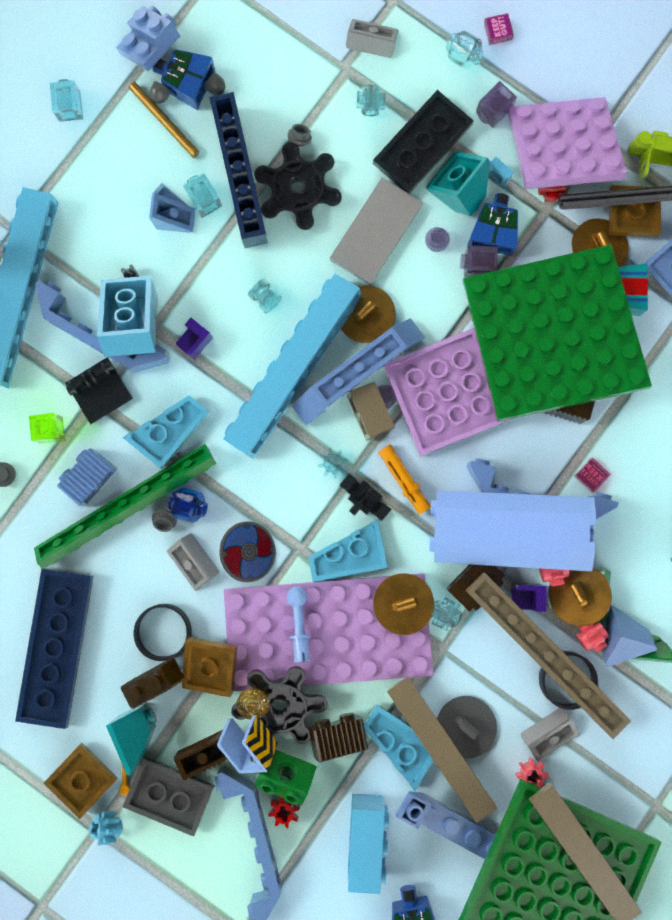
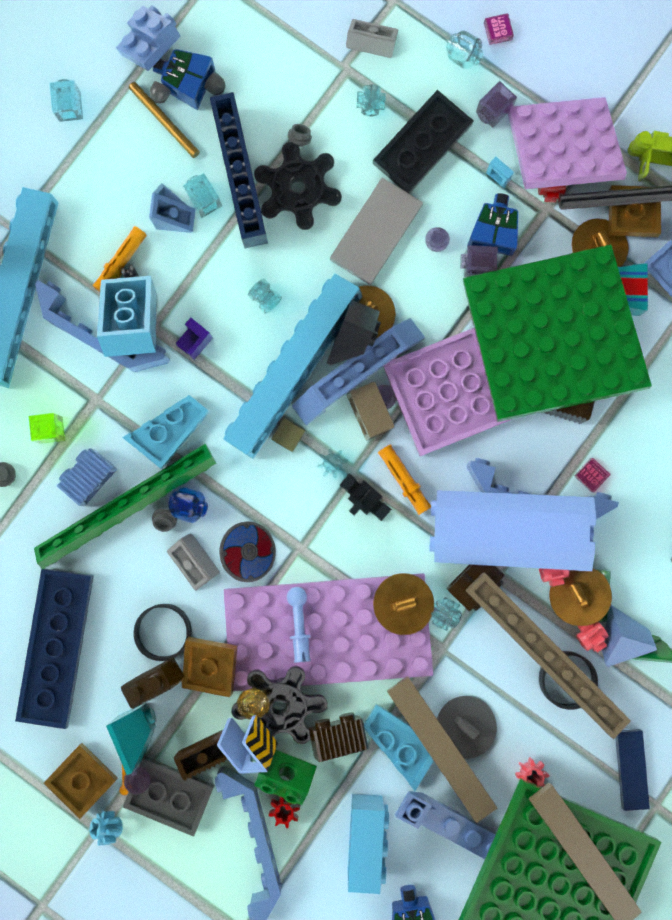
(98, 390): black hinge -> none
(122, 256): none -> light orange pin
(137, 781): none -> clear purple plate
(288, 435): none -> olive tile
(350, 556): medium azure wing -> none
(355, 334): none -> black slope
(462, 182): teal slope -> none
(529, 596): dark purple panel -> none
(549, 733): light grey slope -> none
(632, 770): none -> dark blue tile

